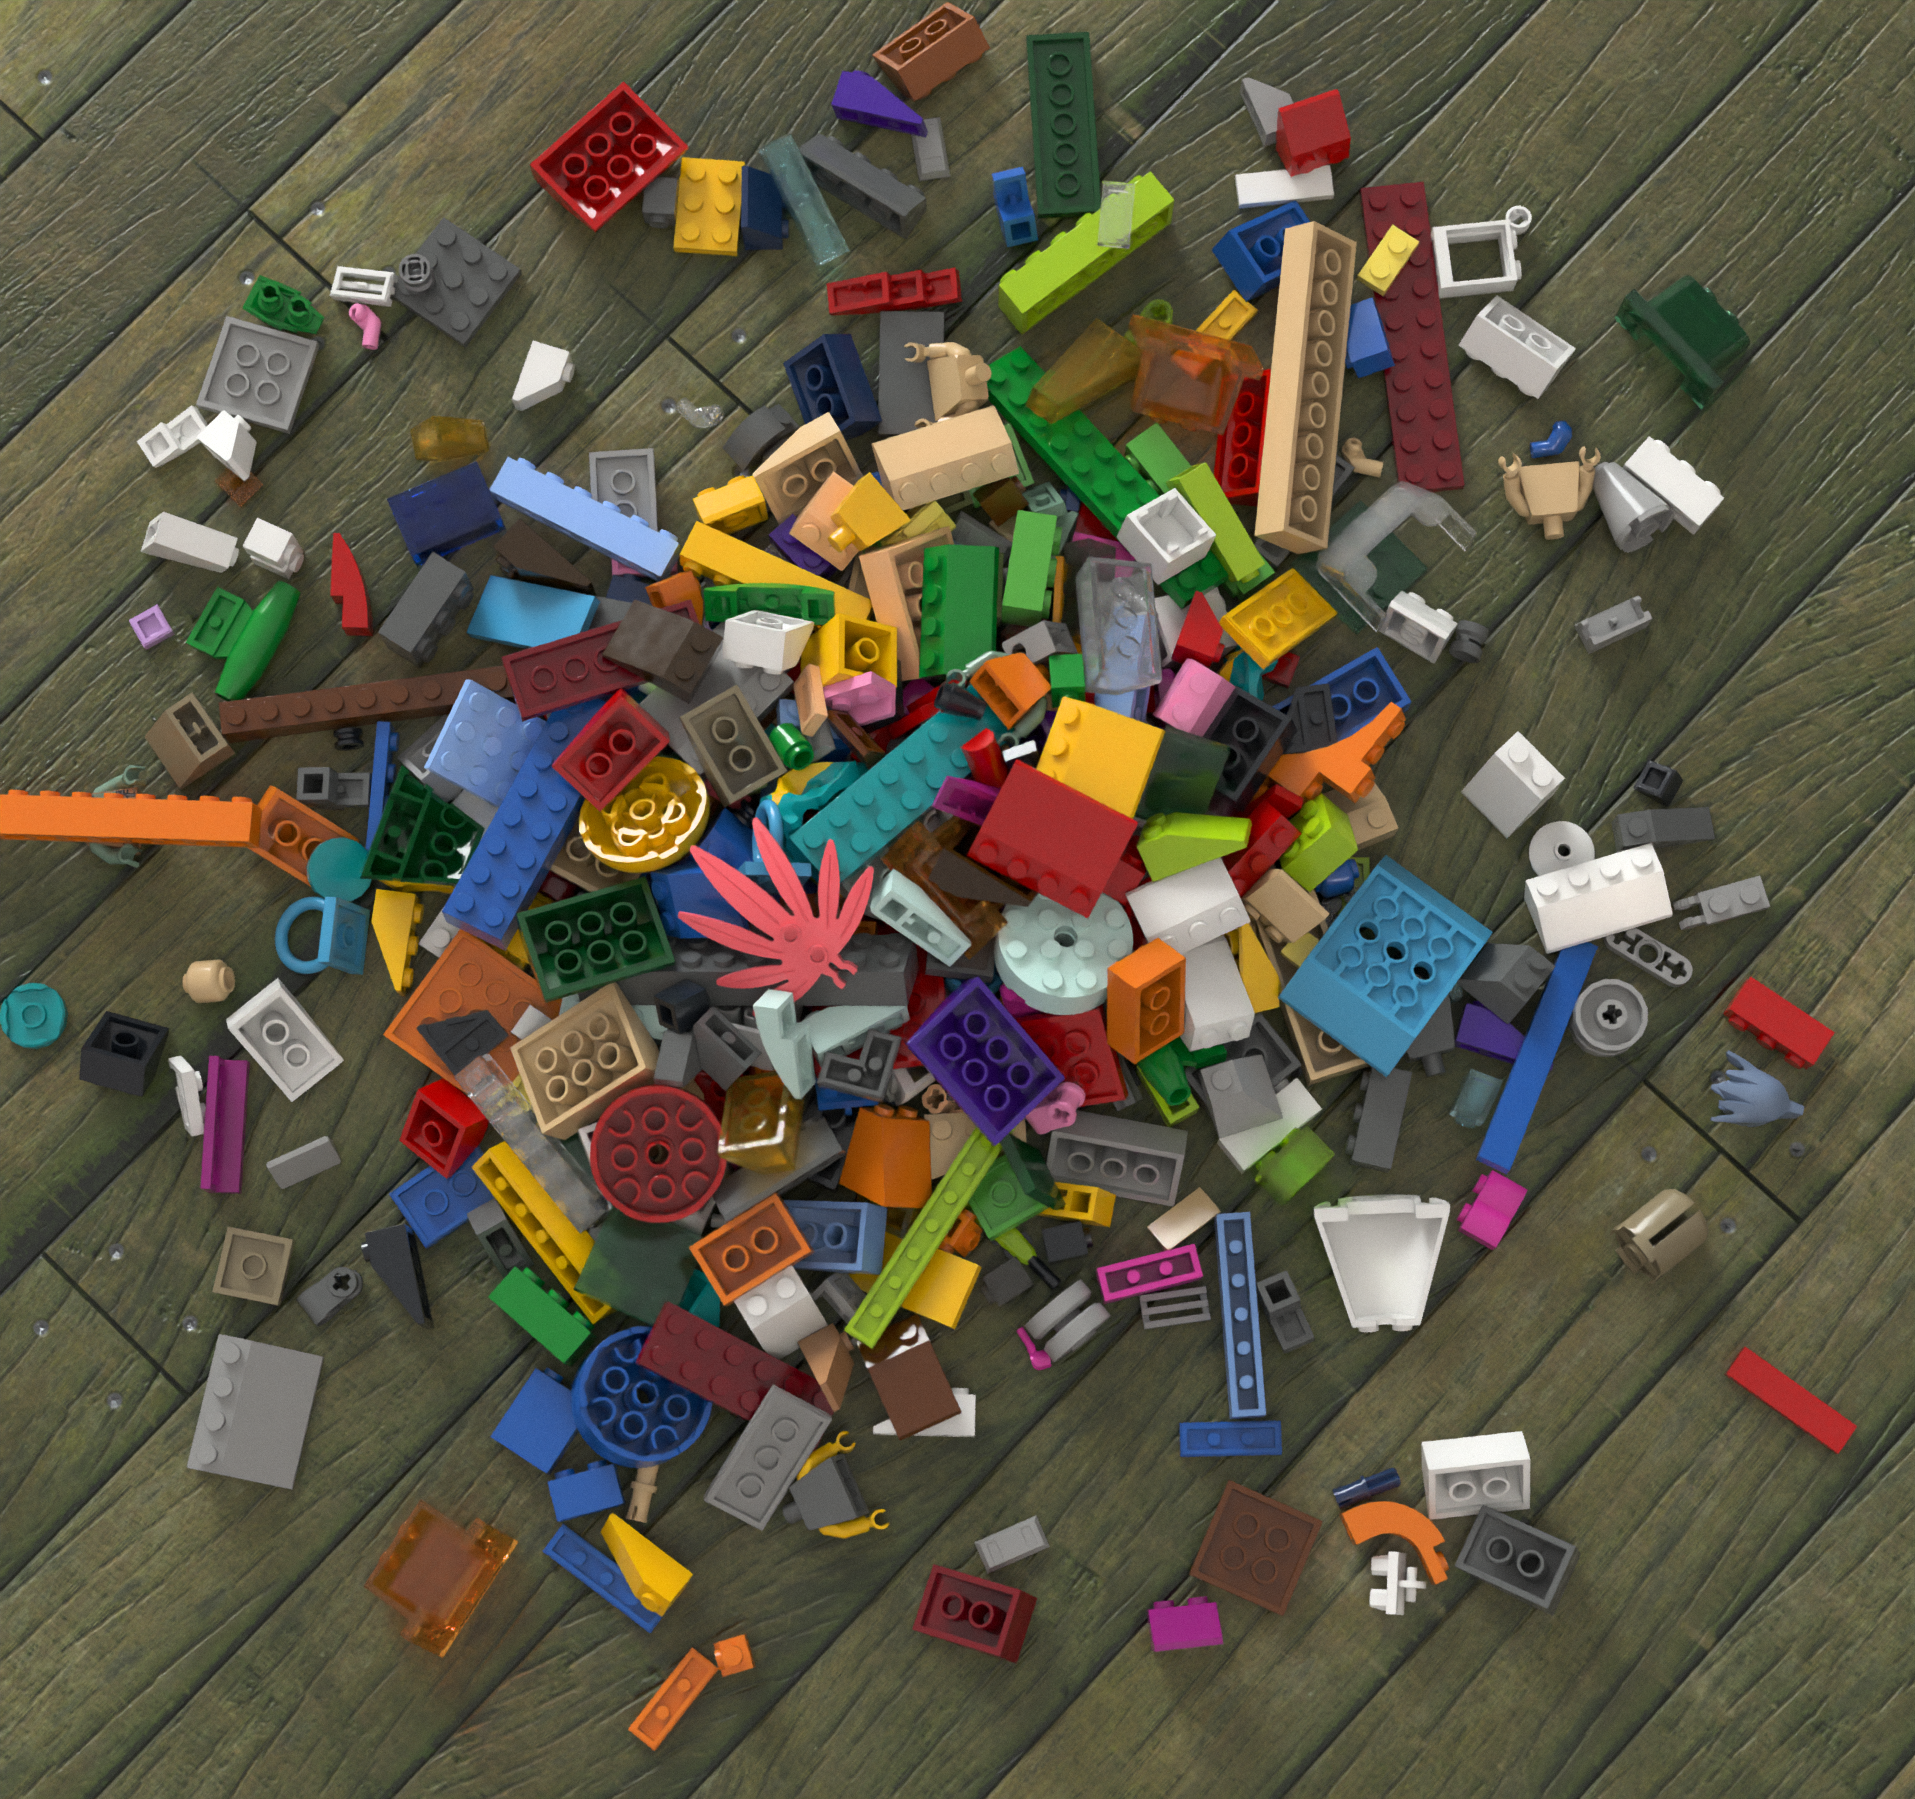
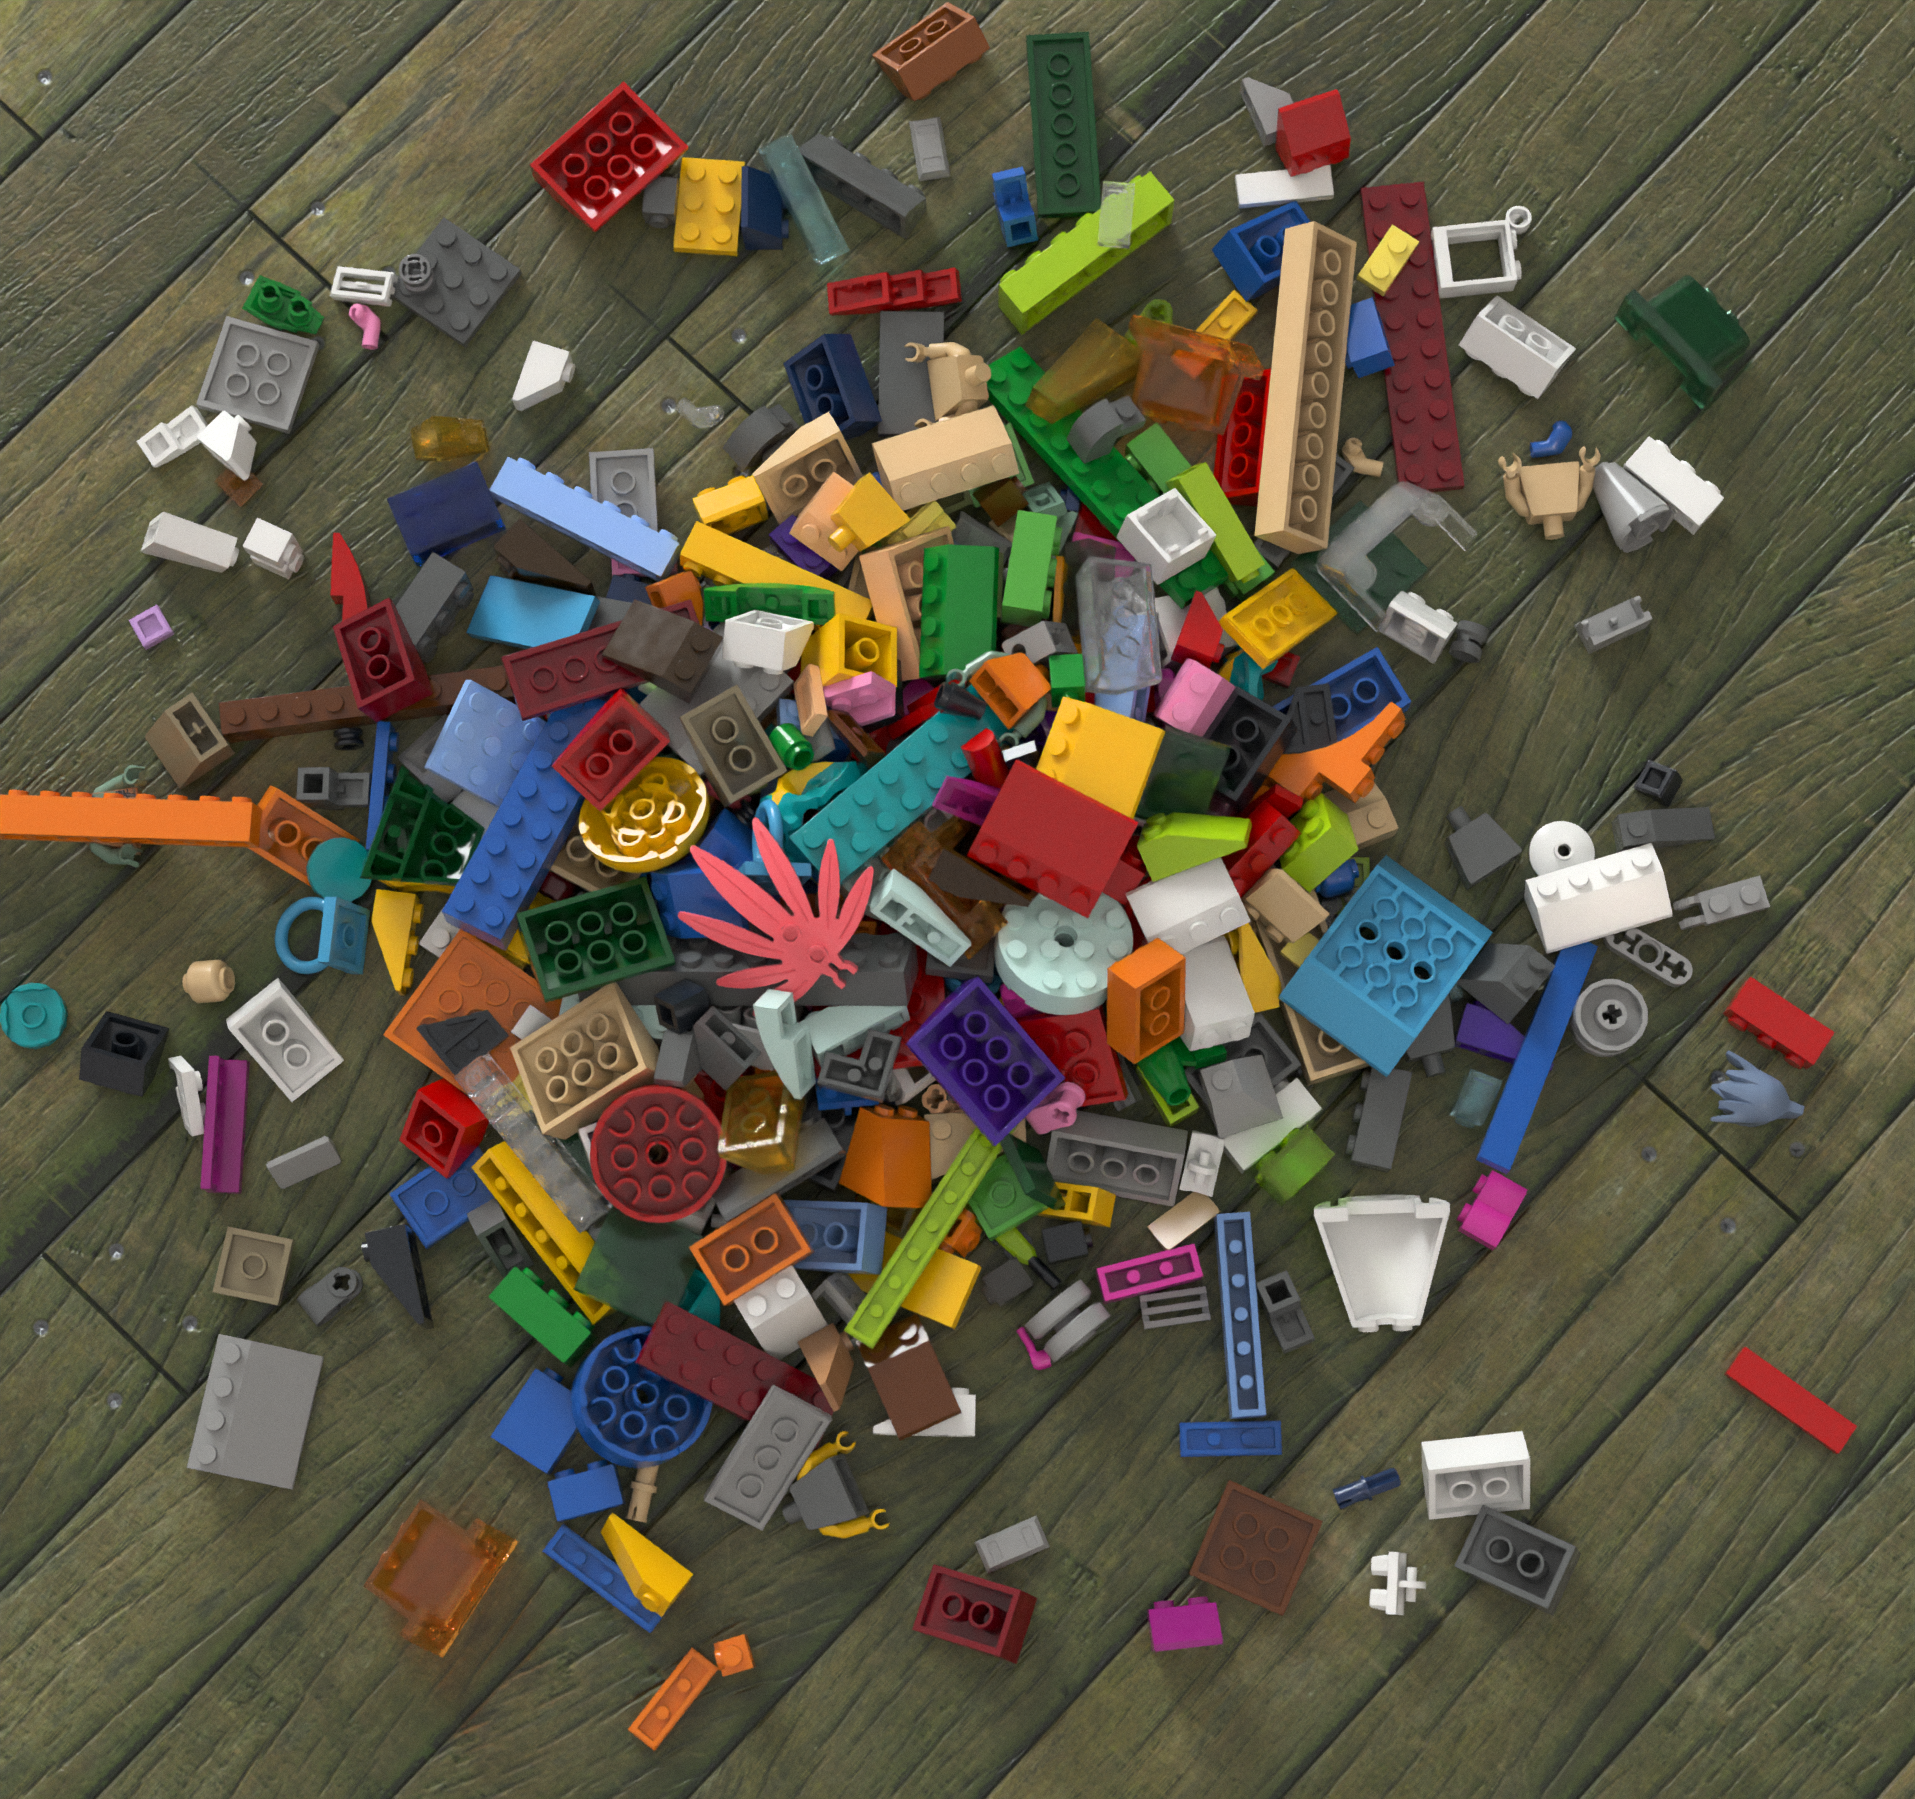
(243, 636): green plate -> none
(381, 661): none -> dark red slope
(868, 102): dark purple slope -> none
(1101, 425): none -> dark grey brick
(1202, 1163): none -> white hips
(1400, 1520): orange arch -> none
(1478, 847): none -> dark grey torso
(1513, 784): white slope -> none
(1672, 1248): dark tan cylinder -> none

